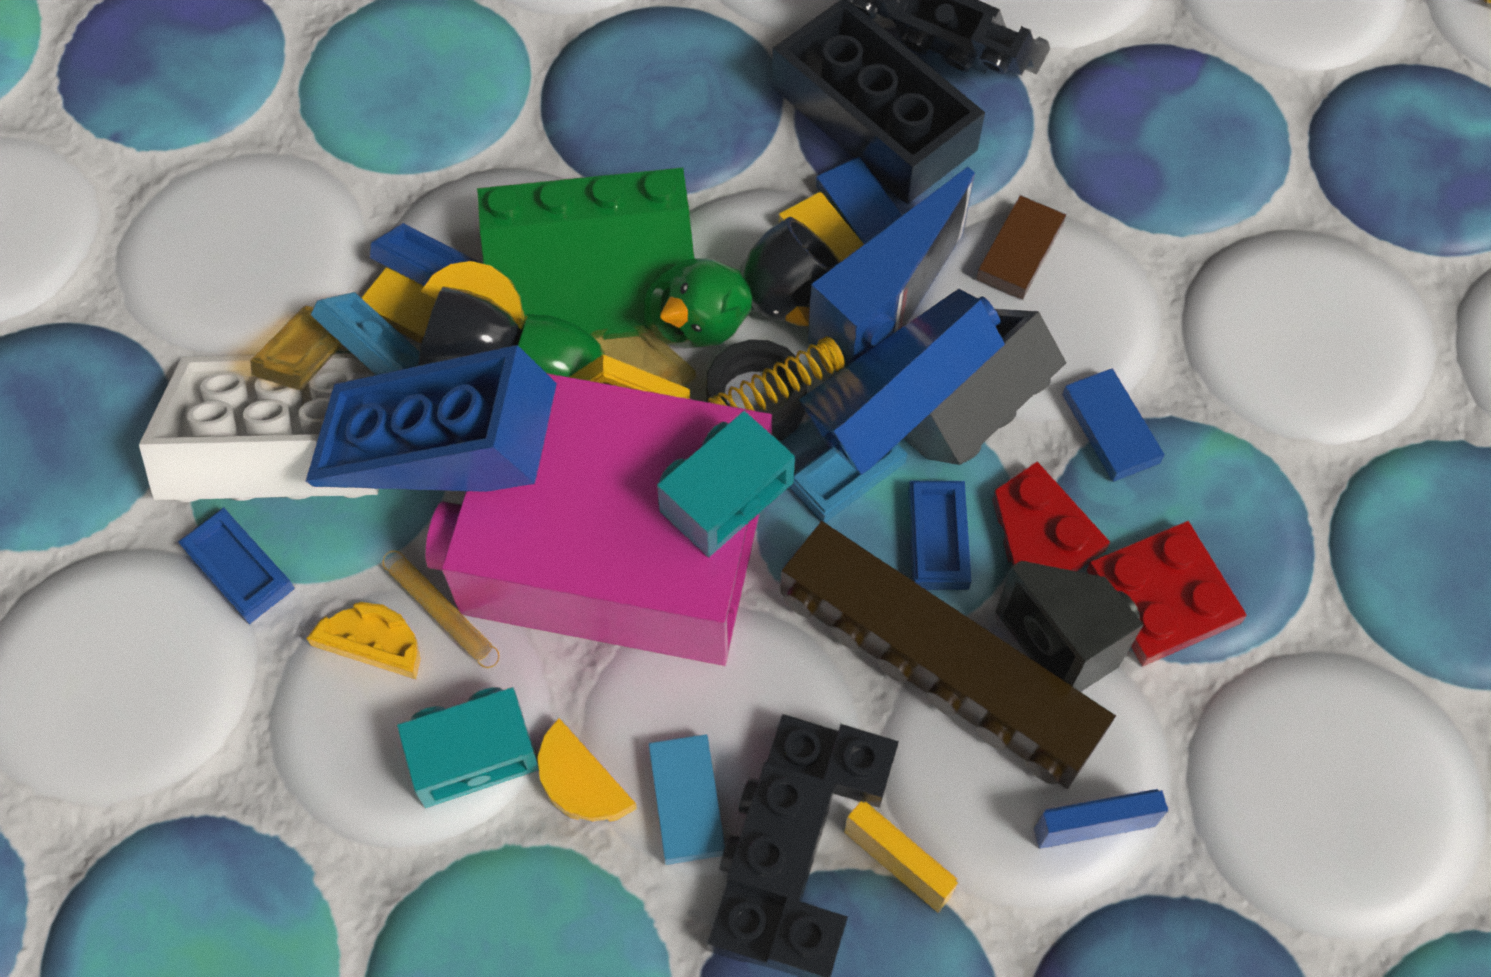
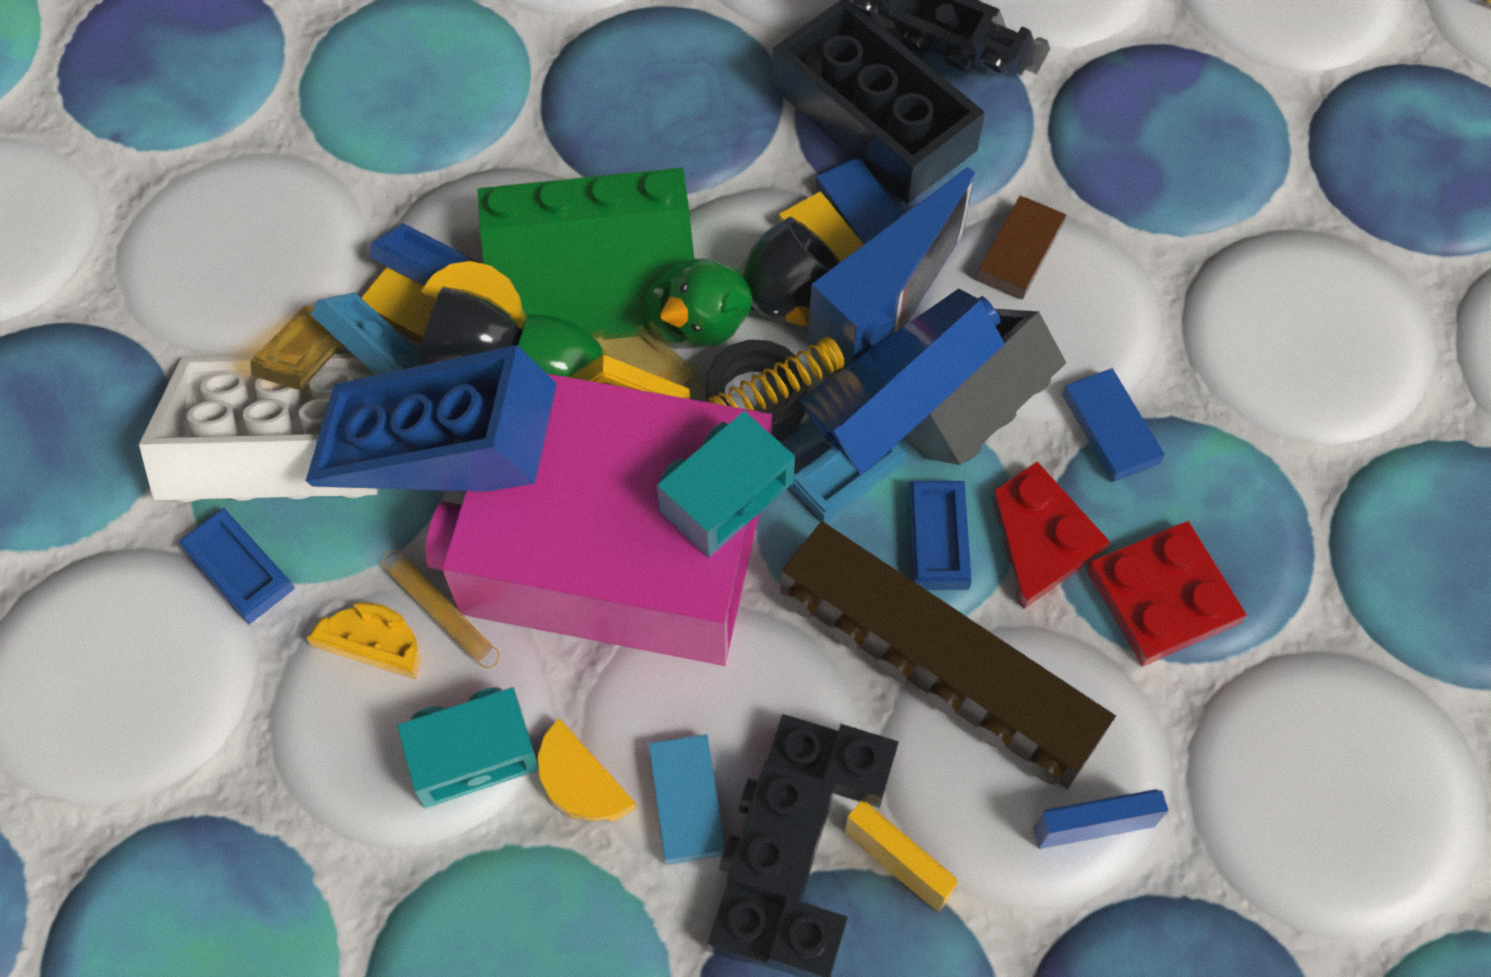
(1068, 621): pearl dark grey slope -> none

